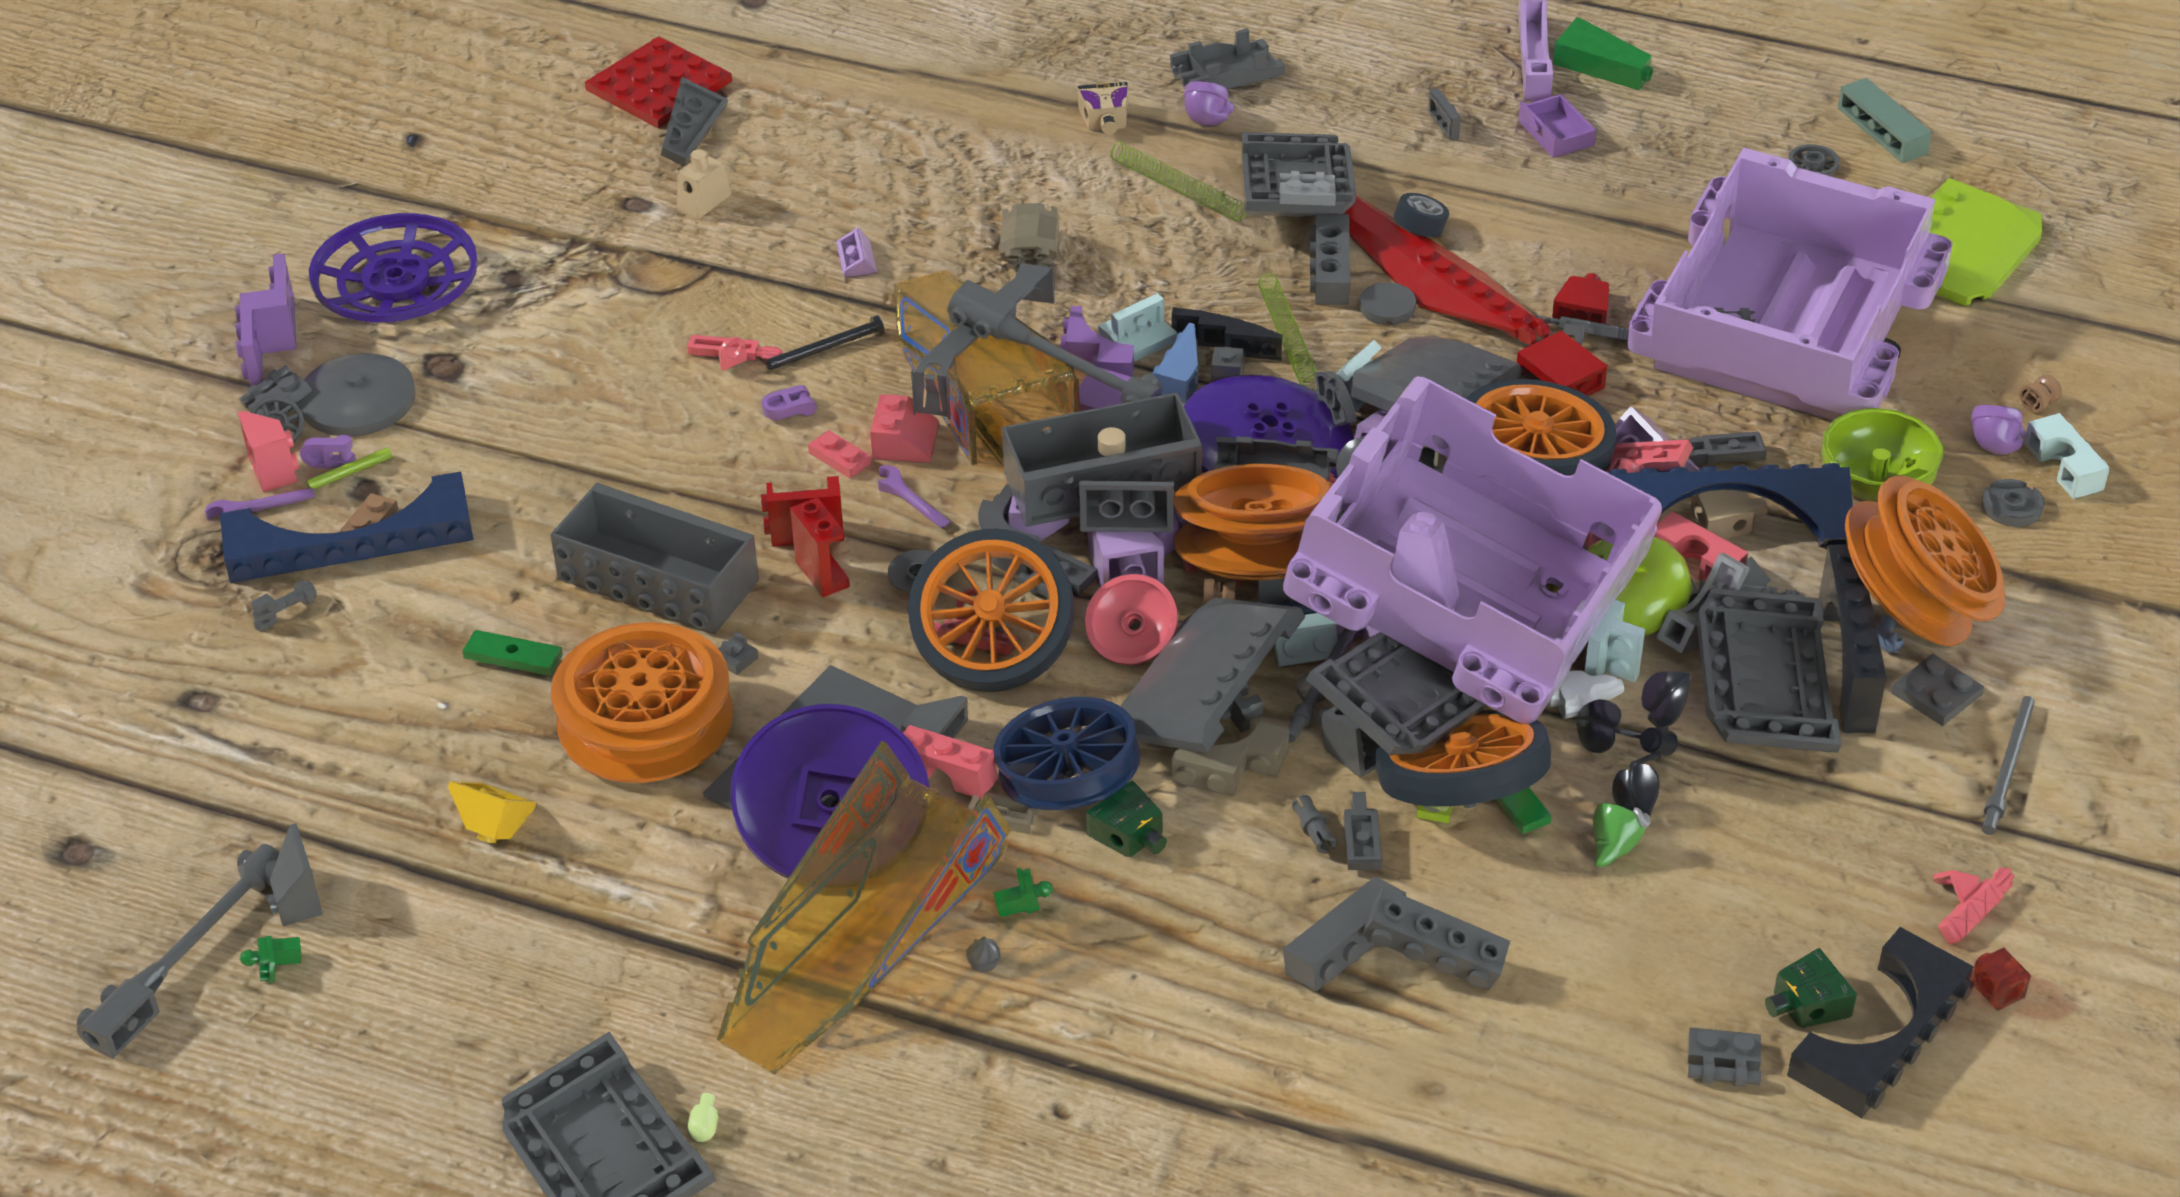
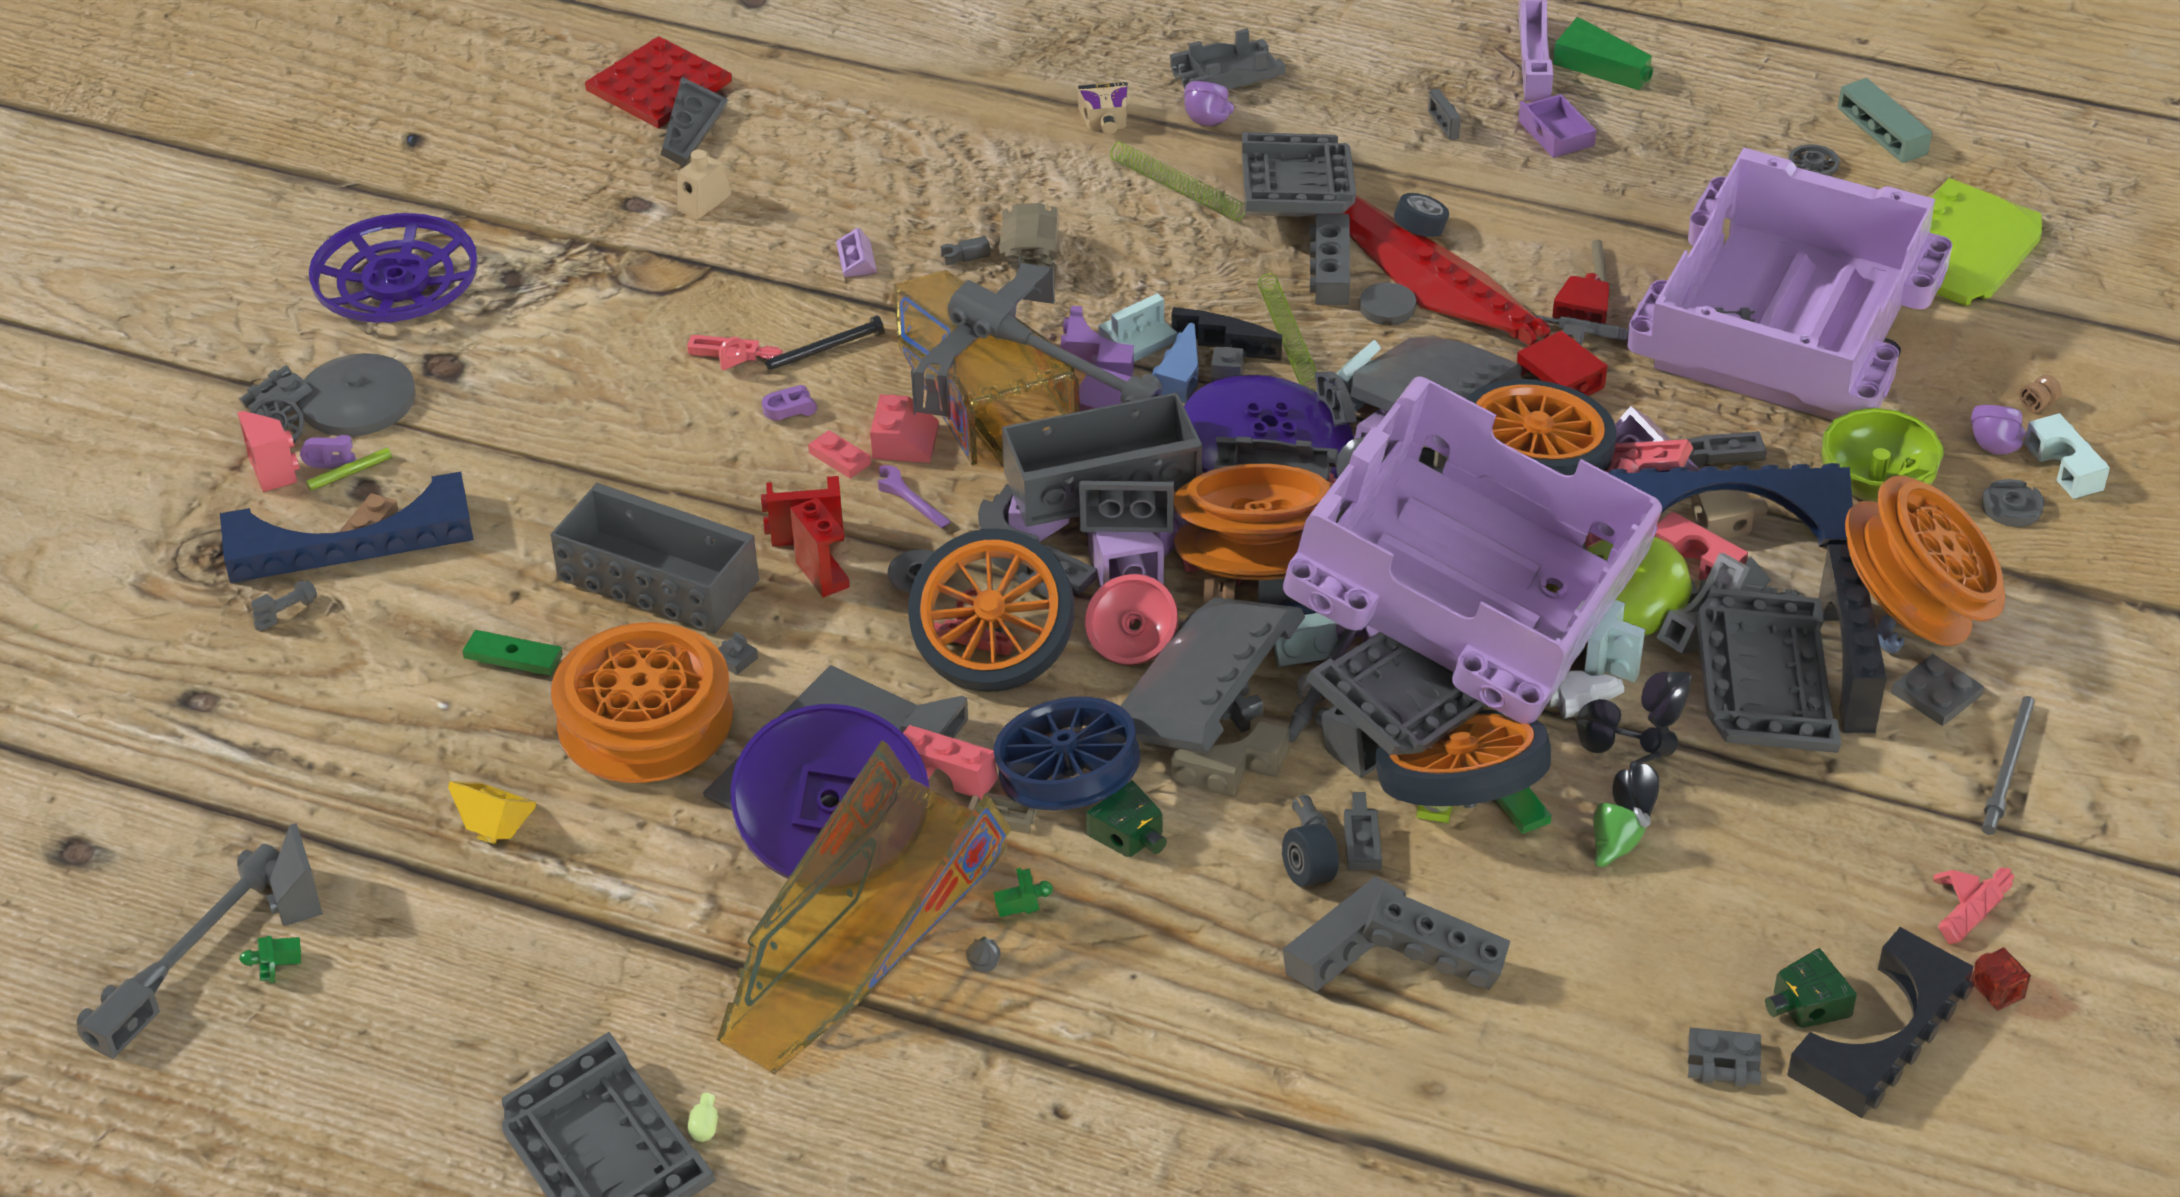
(222, 506): medium lavender piece -> none
(266, 321): medium lavender bracket -> none
(965, 250): none -> dark grey bar
(1111, 441): tan piece -> none
(1307, 189): light grey plate -> none
(1310, 855): none -> black wheel
(1425, 559): lavender slope -> none
(1599, 260): none -> dark tan bar

